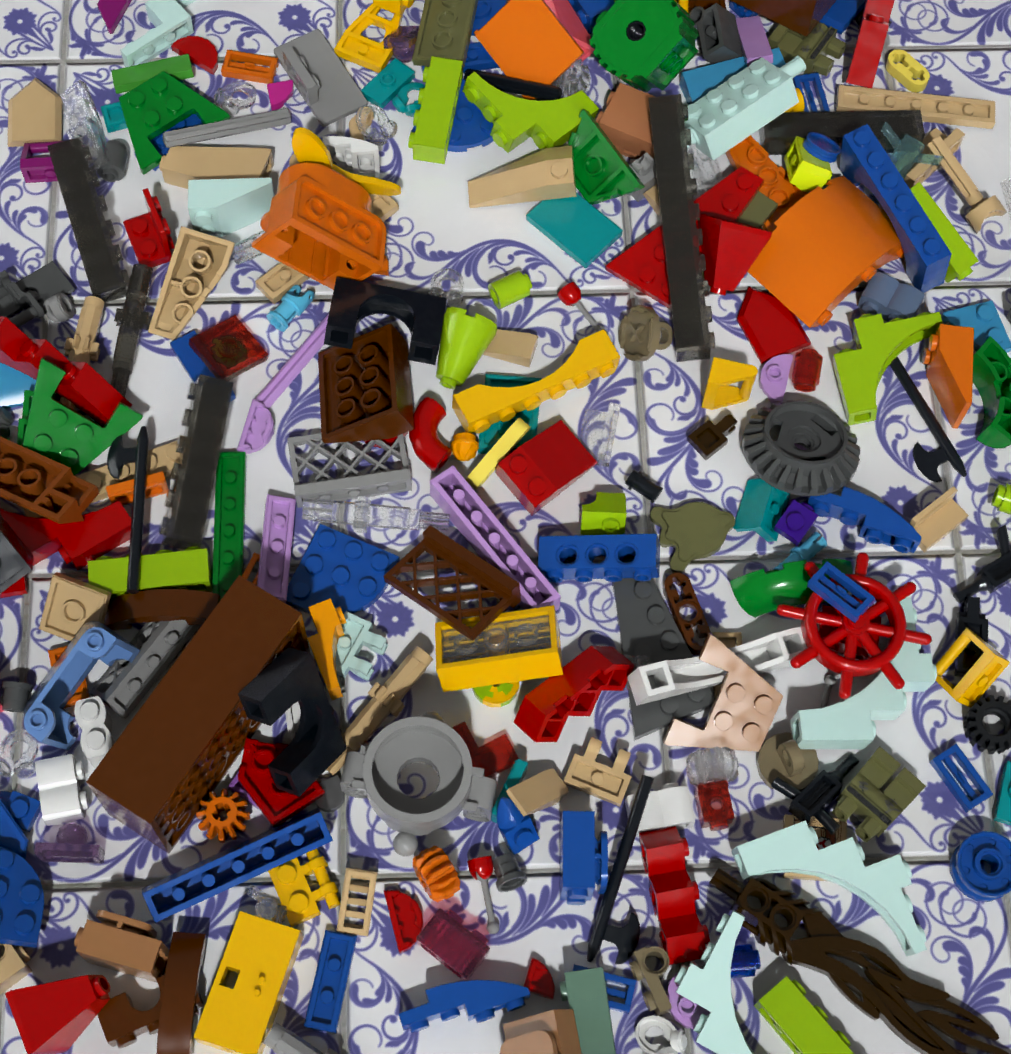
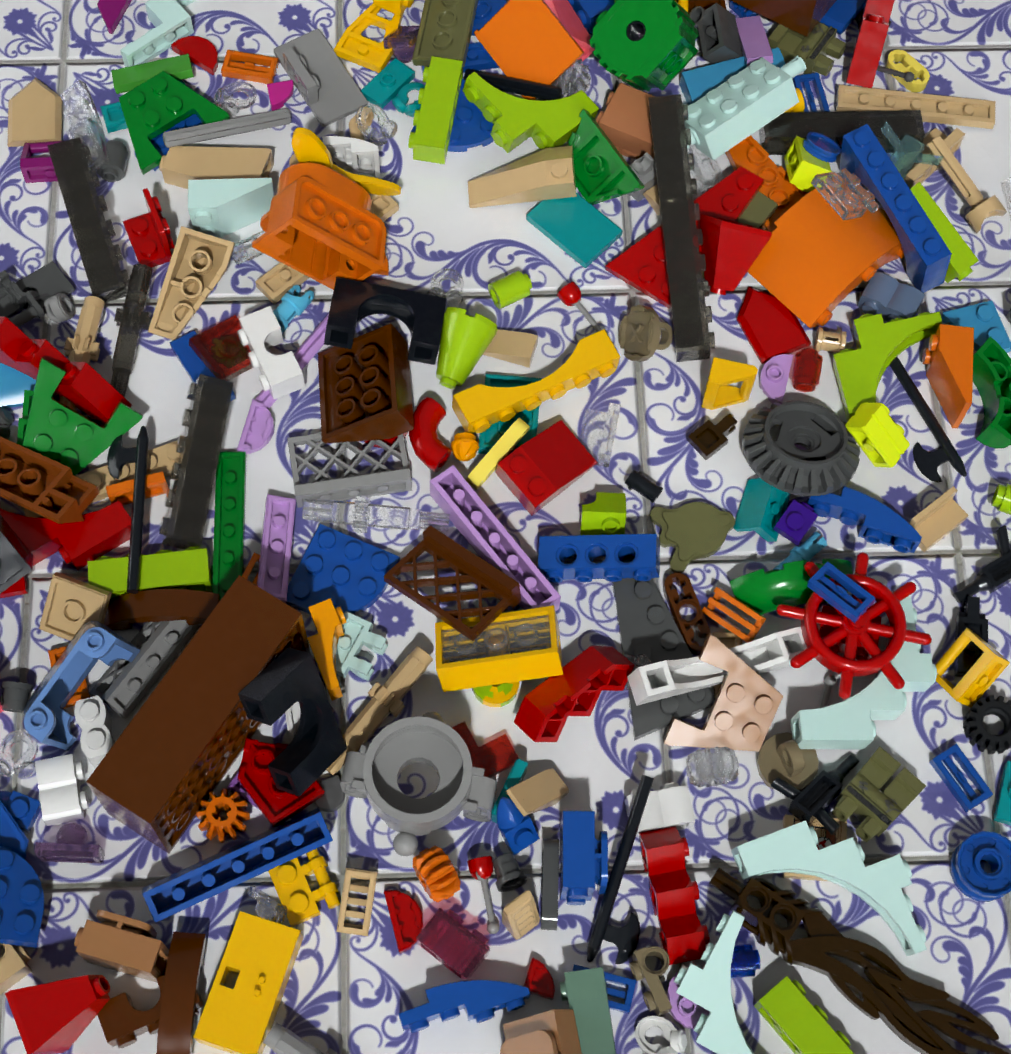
(278, 372): none -> white arch
(330, 982): blue tile -> none
(520, 915): none -> tan slope
(549, 884): none -> dark grey beam
(599, 779): tan plate -> none
(708, 816): clear red brick -> none
(714, 602): none -> orange tile
(830, 341): none -> tan bush
(845, 194): none -> clear plate
(877, 434): none -> neon yellow brick
(909, 76): none -> dark grey hinge

